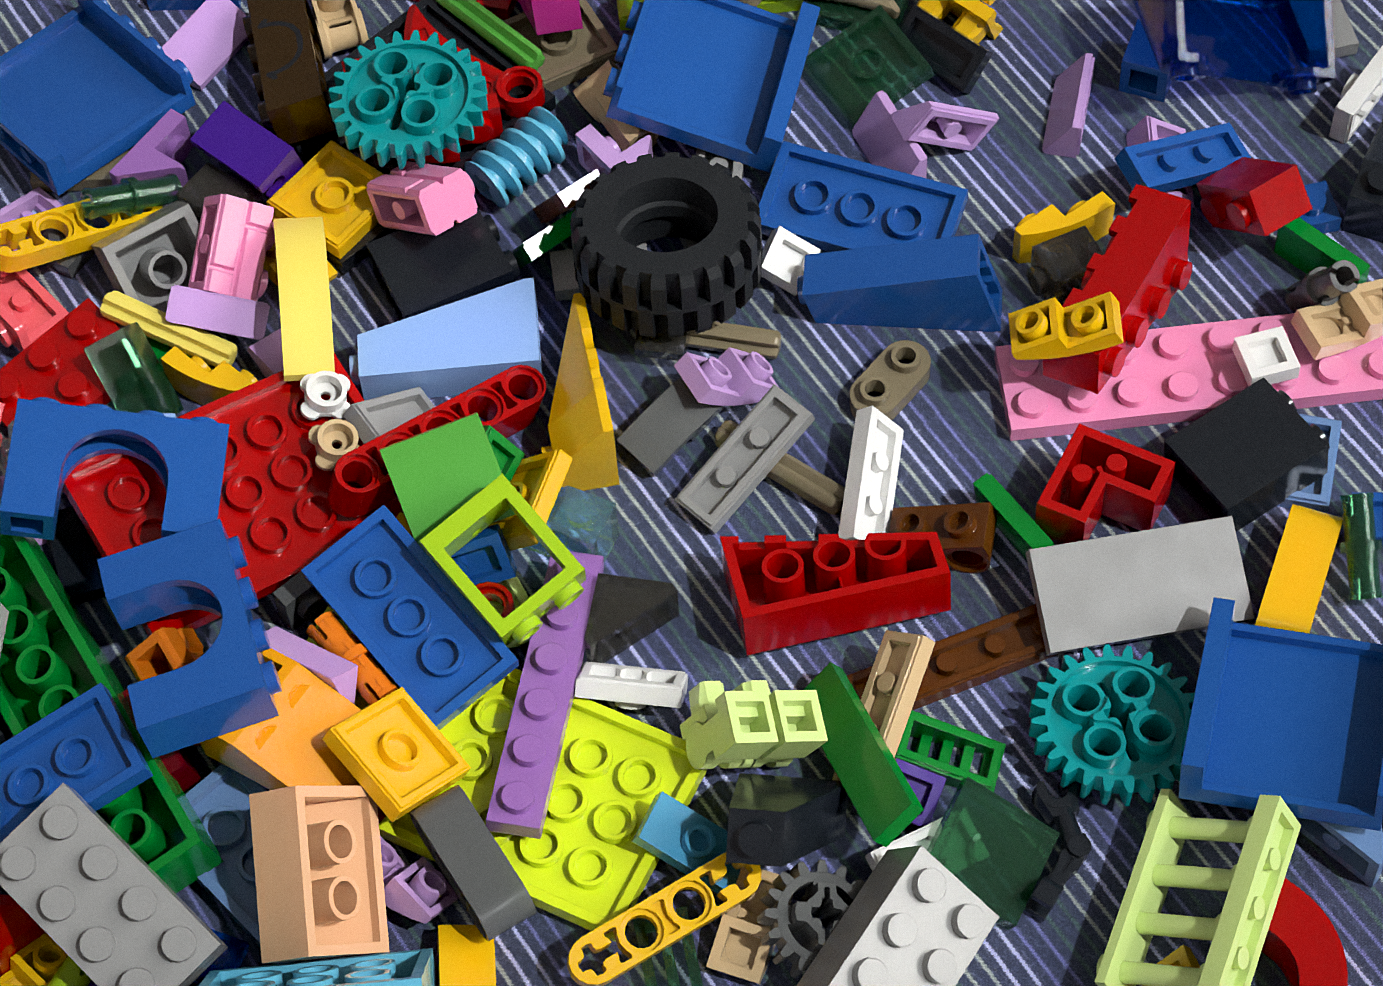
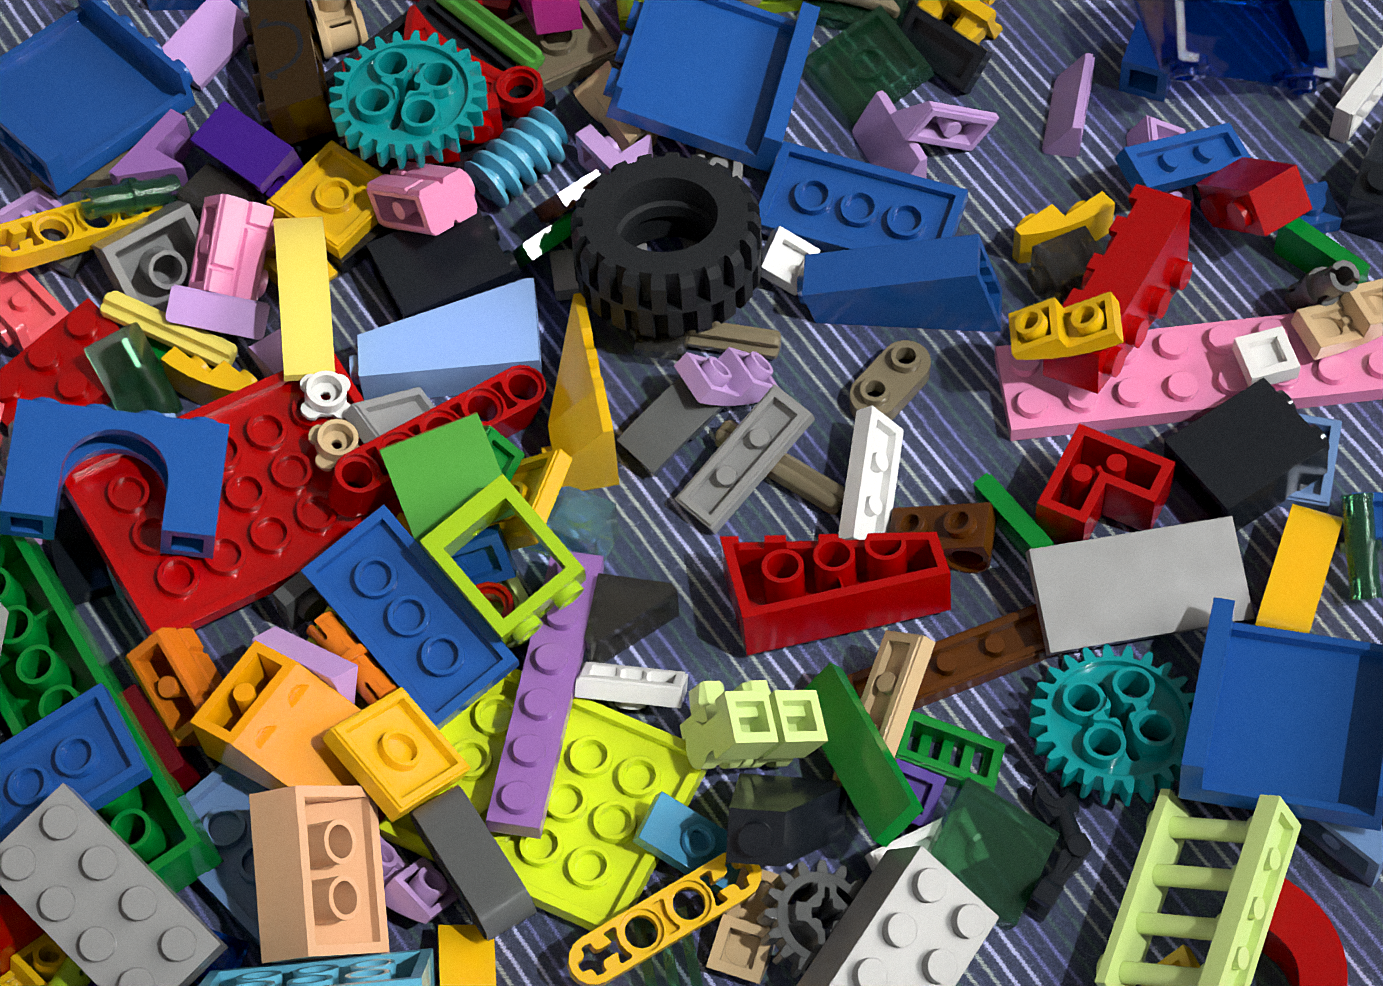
(230, 681): blue arch -> none

